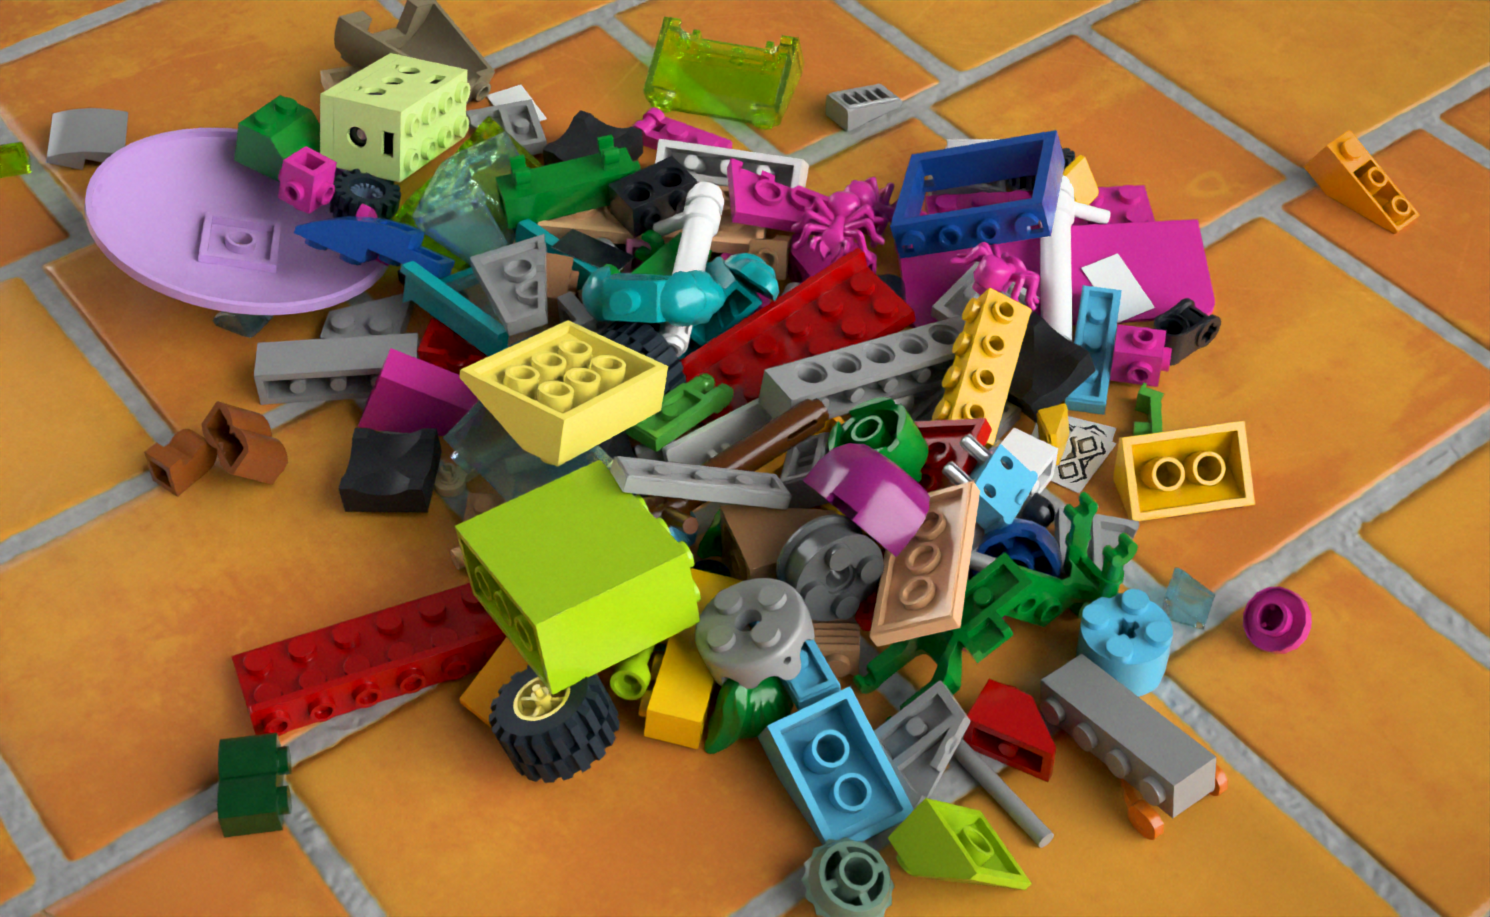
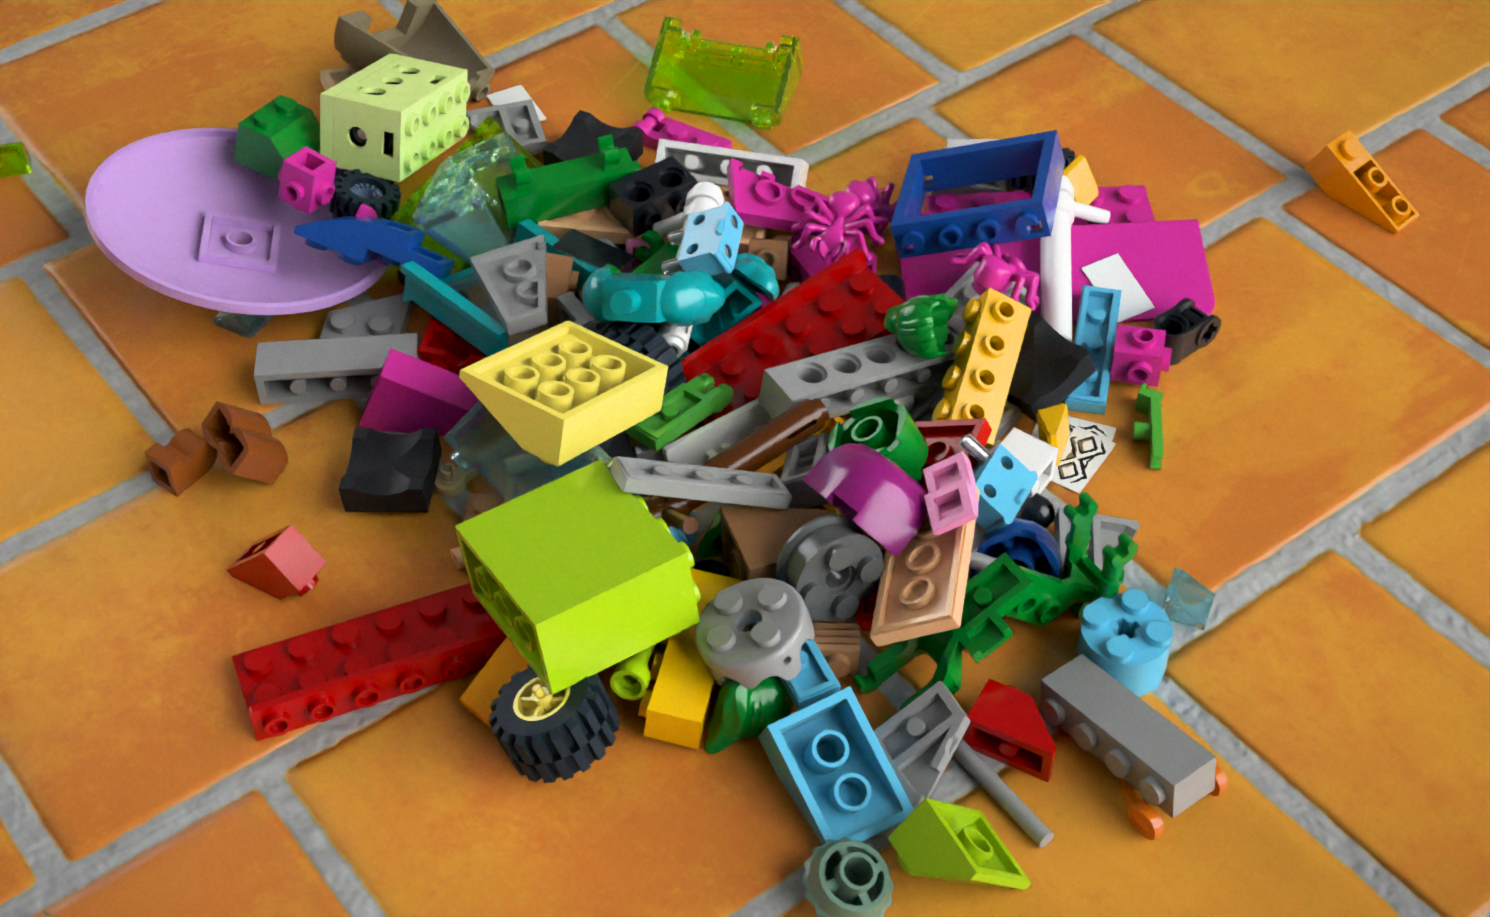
(85, 135): light grey slope -> none
(251, 784): dark green brick -> none
(279, 564): none -> red slope
(707, 242): none -> medium azure piece
(854, 106): light grey slope -> none
(922, 324): none -> green hair
(951, 493): none -> bright pink slope
(1184, 471): yellow slope -> none
(1277, 620): dark pink plate -> none

